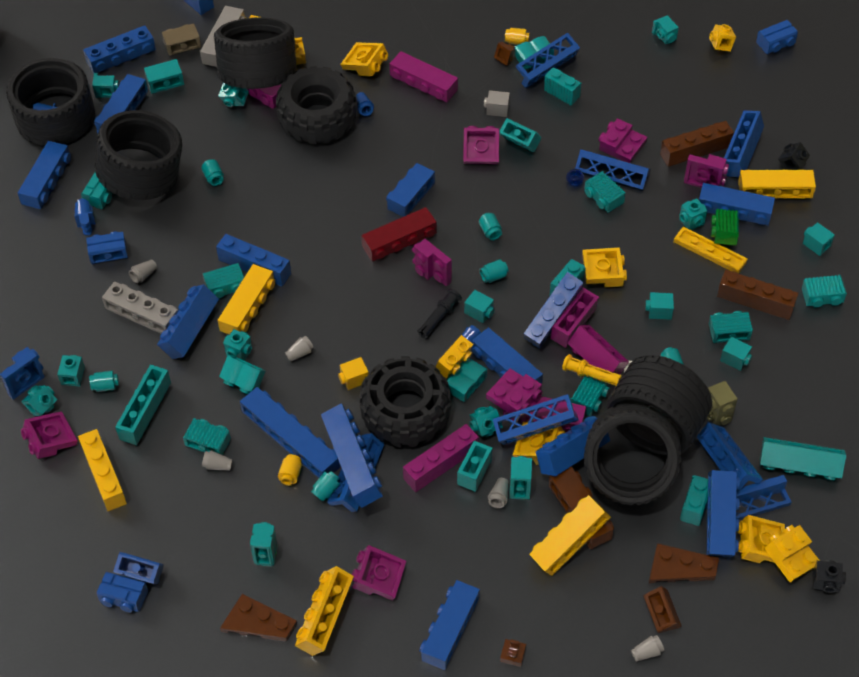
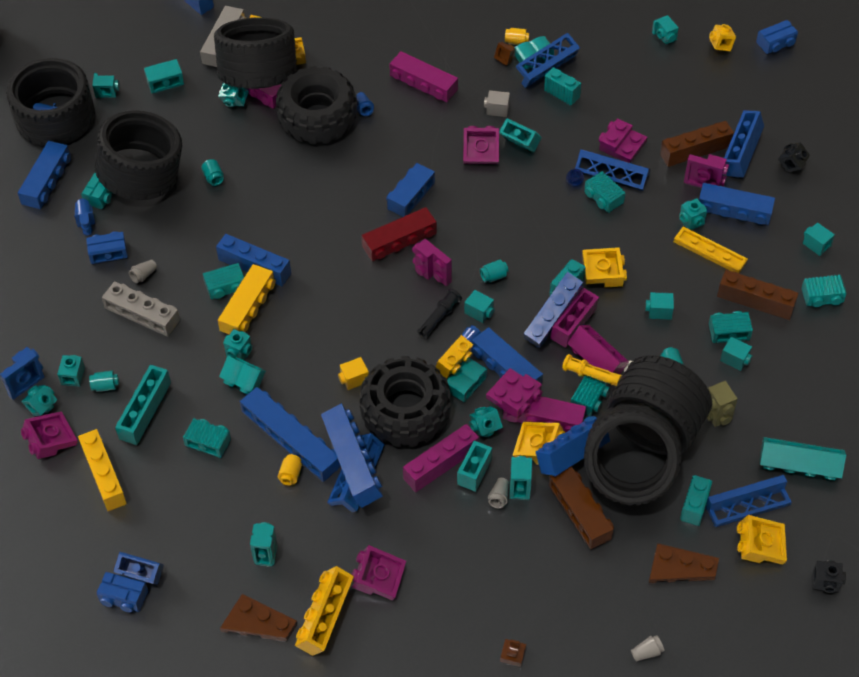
(119, 49): blue brick -> none
(125, 98): blue brick -> none
(181, 39): dark tan brick -> none
(187, 321): blue brick -> none
(216, 461): light grey cone -> none
(300, 348): light grey cone -> none
(325, 485): teal brick -> none
(365, 58): yellow plate -> none
(450, 624): blue brick -> none
(490, 226): teal brick -> none
(536, 427): blue fence -> none
(569, 535): yellow brick -> none
(662, 610): reddish brown slope -> none
(722, 513): blue brick -> none
(725, 227): green brick -> none
(727, 453): blue fence -> none
(778, 183): yellow brick -> none
(792, 552): yellow plate -> none

